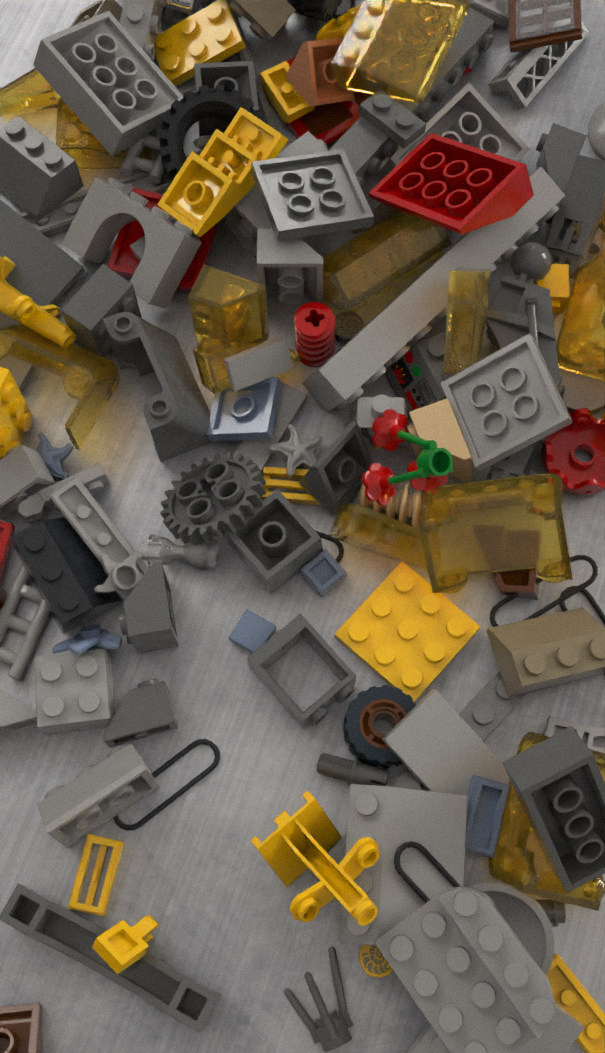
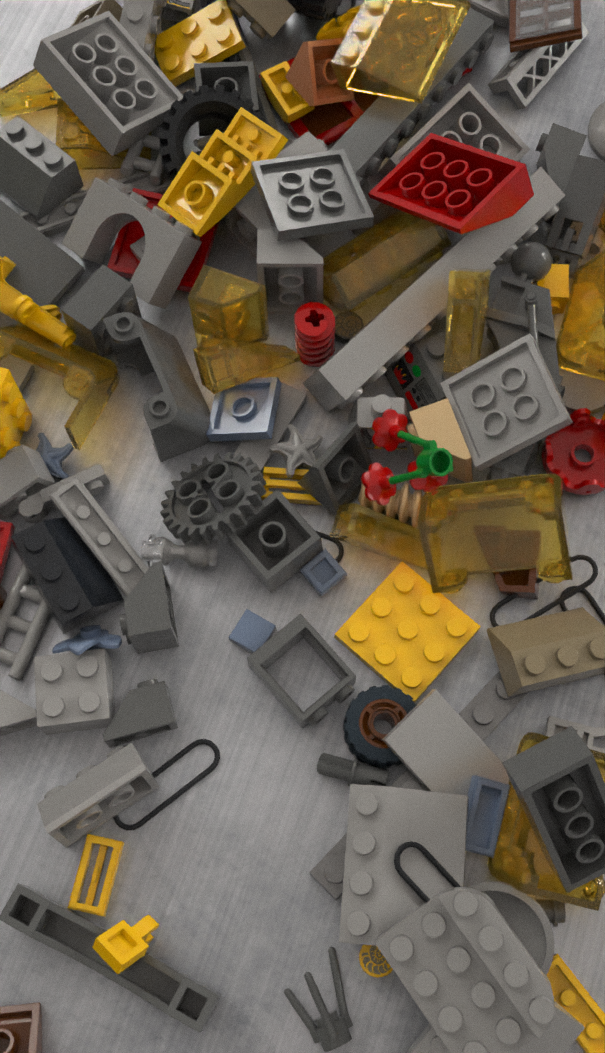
(121, 576): light grey animal -> none
(258, 363): light grey tile -> none
(303, 844): yellow piece -> none
(392, 118): dark grey plate -> none

